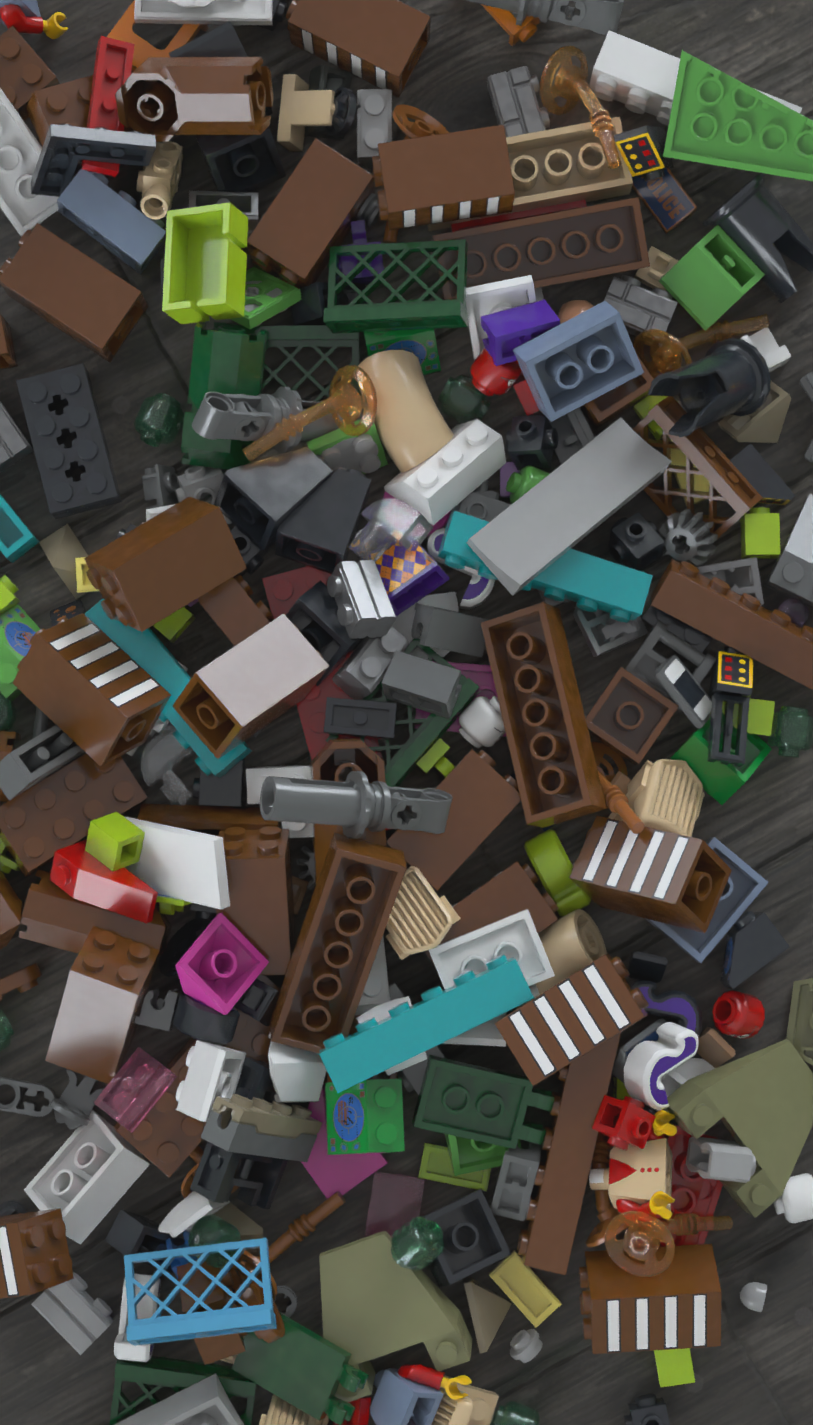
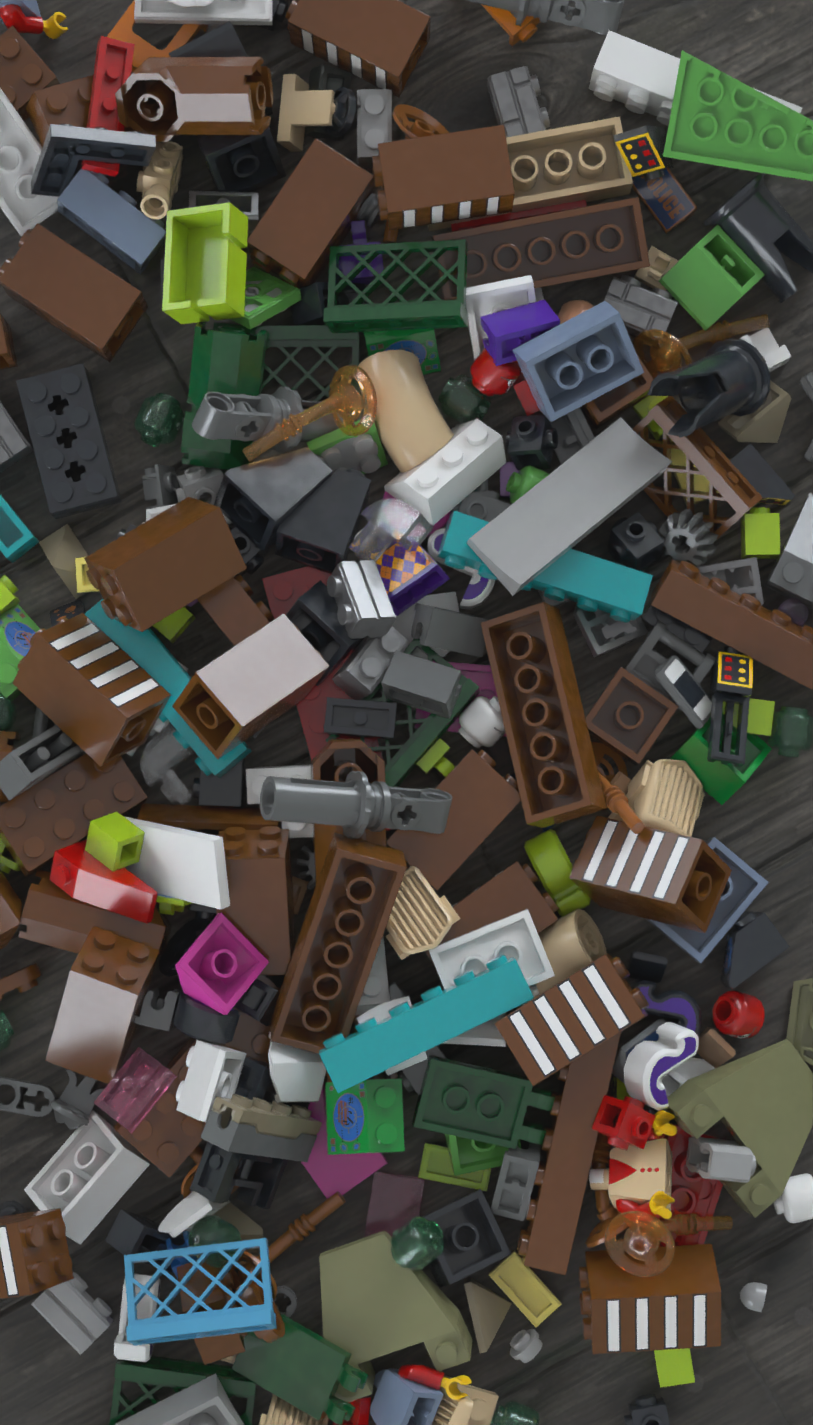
(572, 85): clear orange dish -> none

